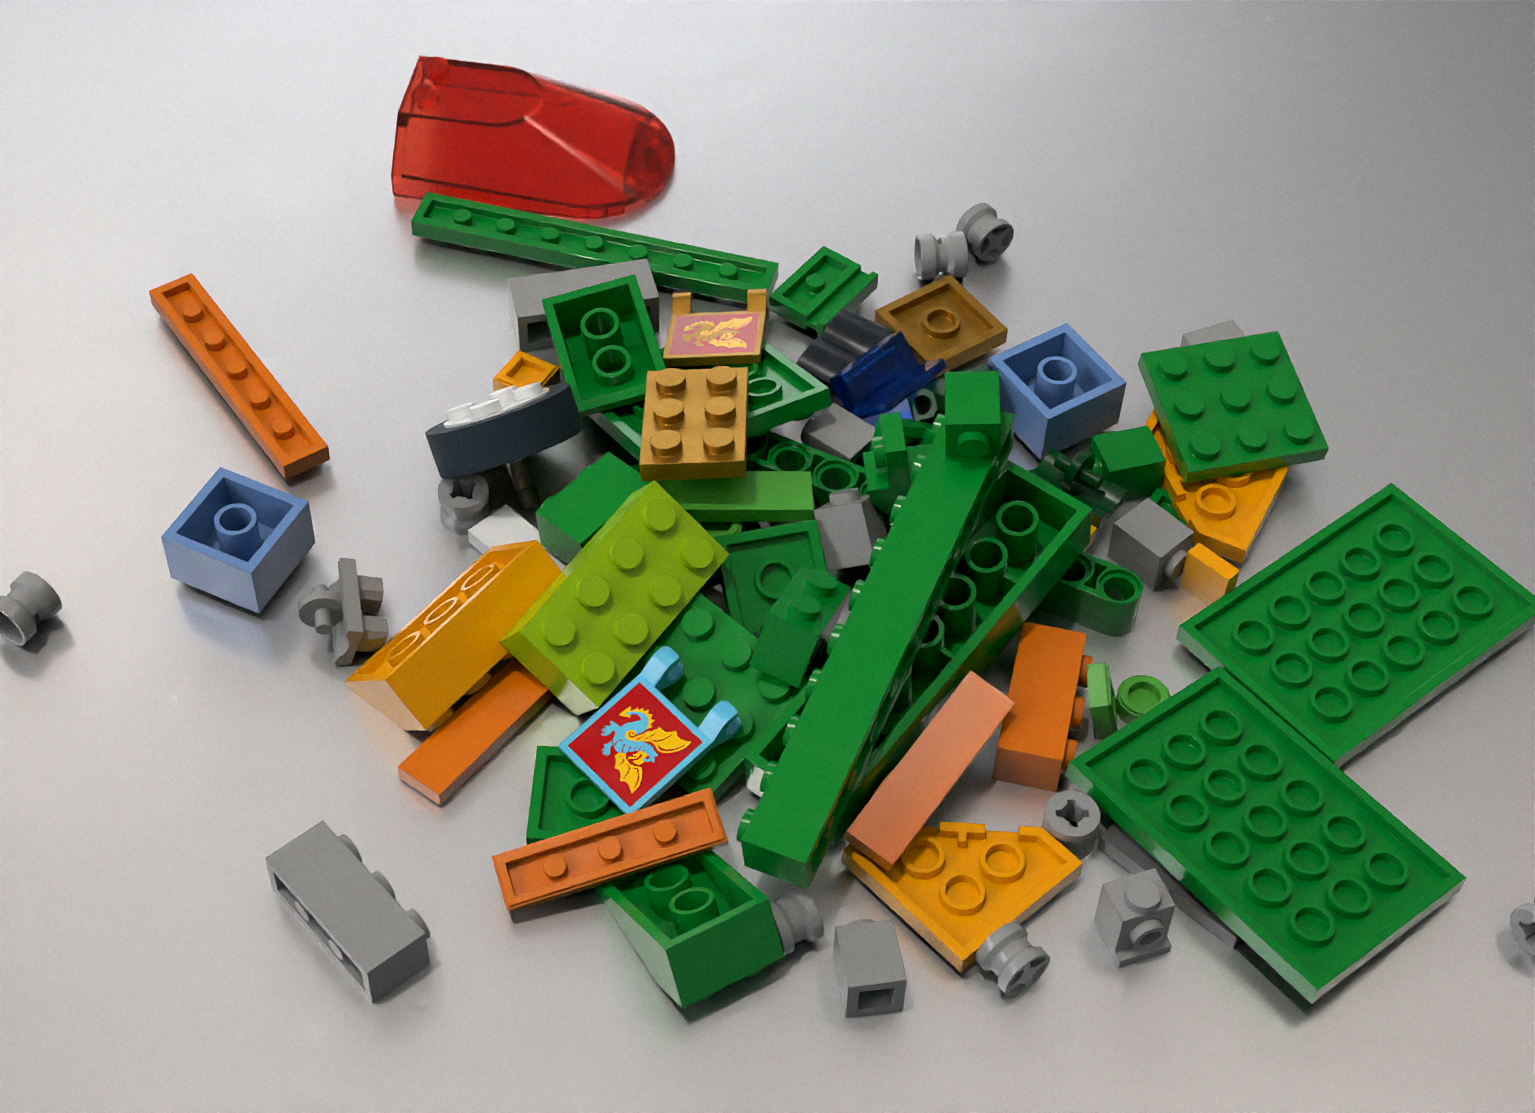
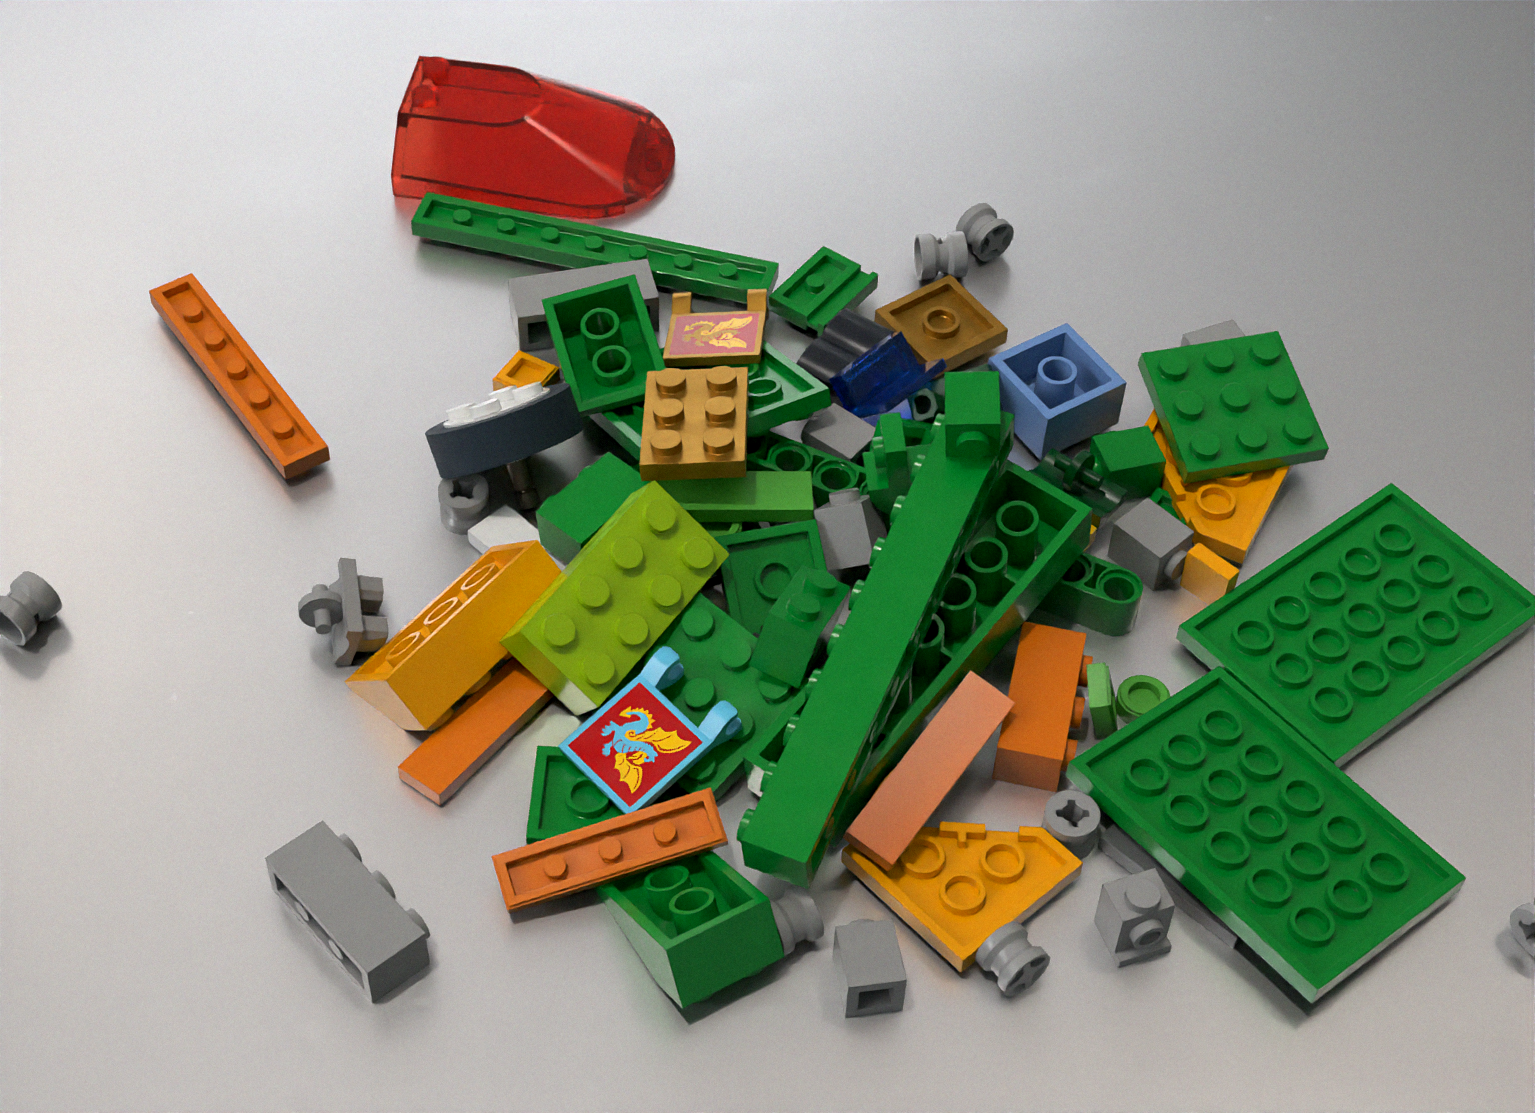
(239, 539): medium blue brick -> none

